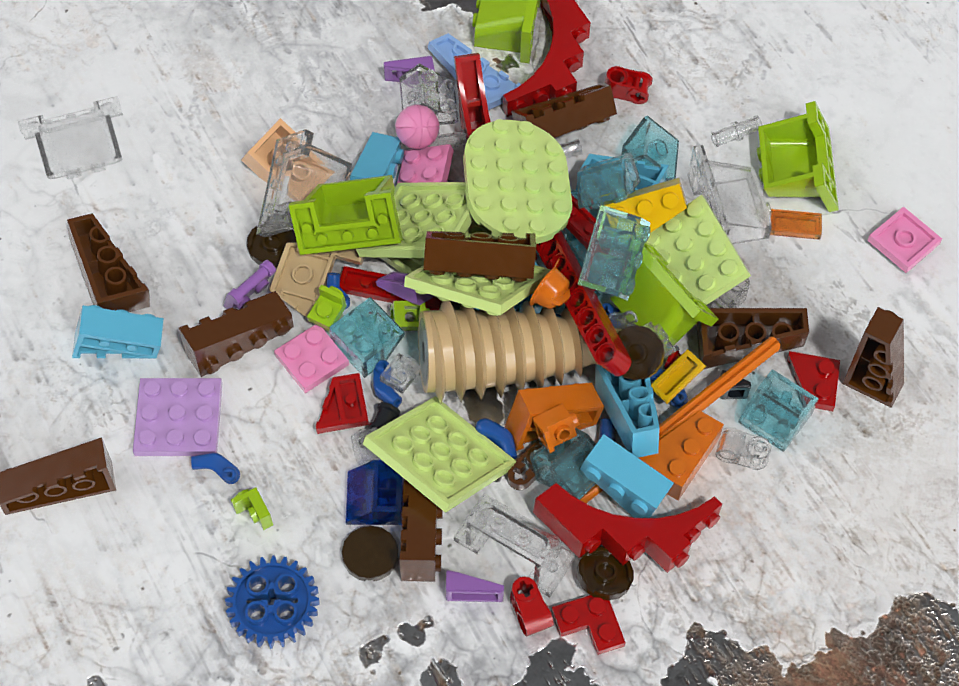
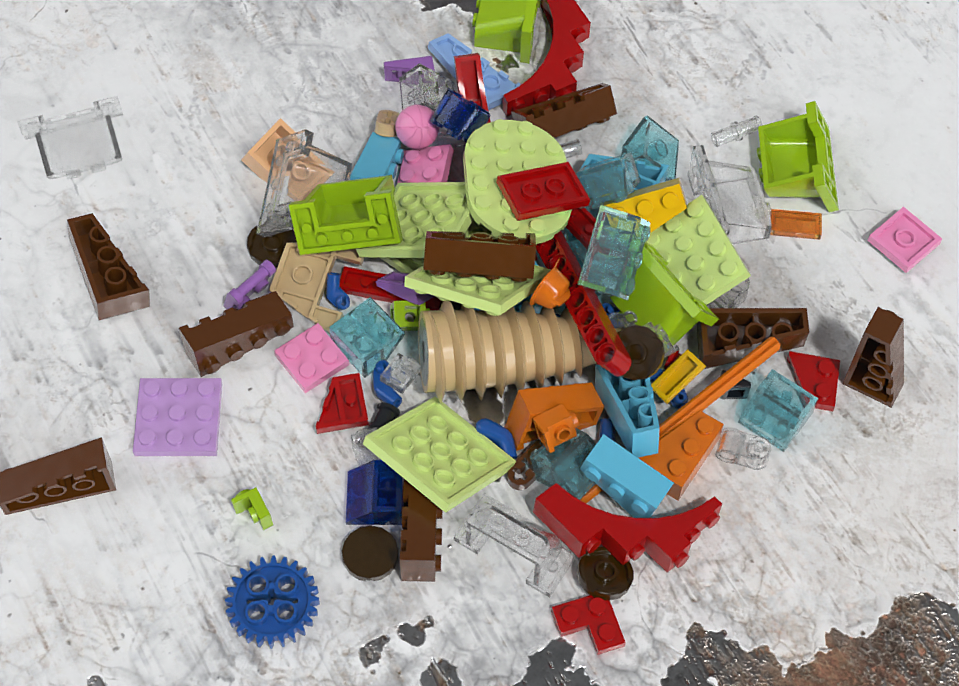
(117, 332): medium azure wedge -> none
(217, 463): blue arm -> none
(327, 307): lime bracket -> none
(386, 123): none -> tan beam
(459, 115): none -> clear blue brick
(471, 589): medium lavender slope -> none
(531, 610): red piece -> none
(543, 191): none -> red tile
(626, 84): red piece -> none

